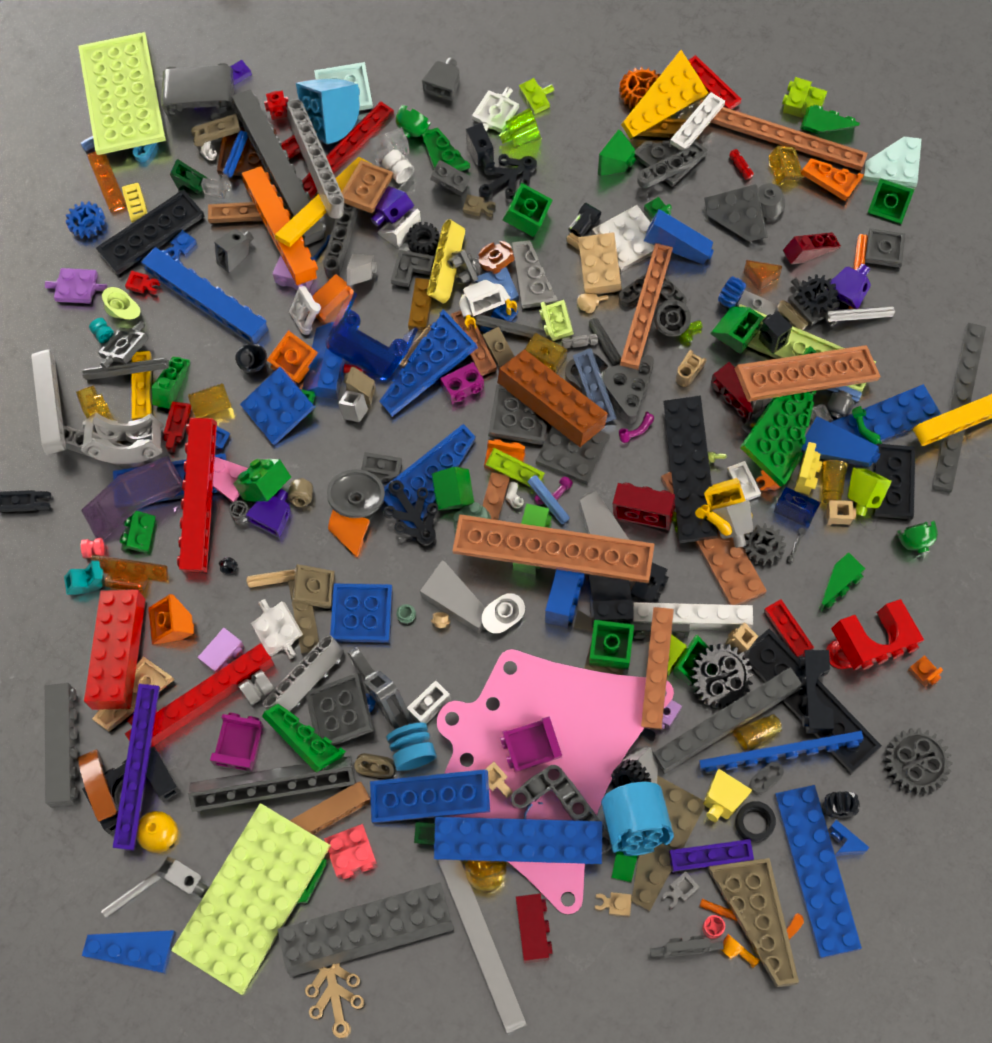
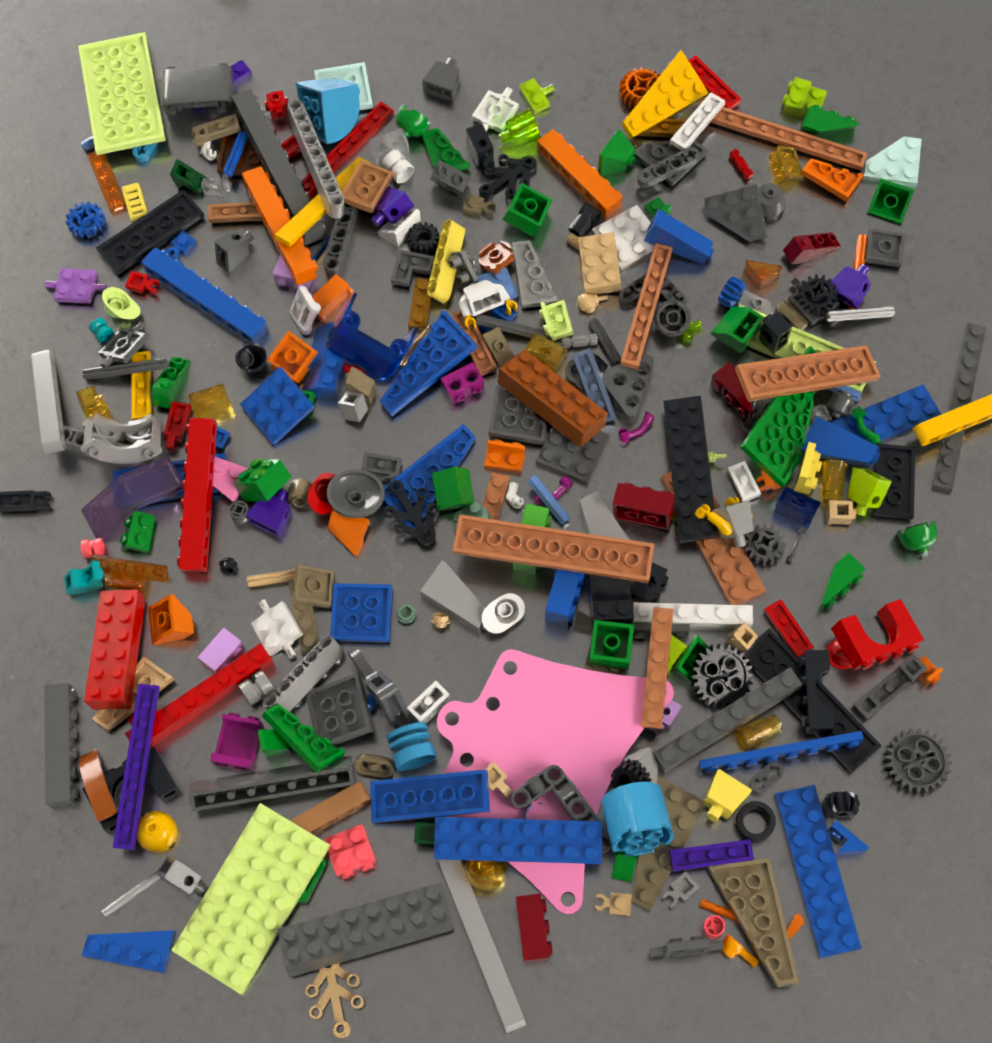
(273, 744): none -> green slope
(317, 494): none -> red piece
(360, 268): light grey slope -> none
(512, 467): lime tile -> none
(531, 745): magenta panel -> none
(579, 173): none -> orange brick
(691, 366): tan piece -> none
(725, 494): yellow torso -> none
(890, 686): none -> dark grey slope

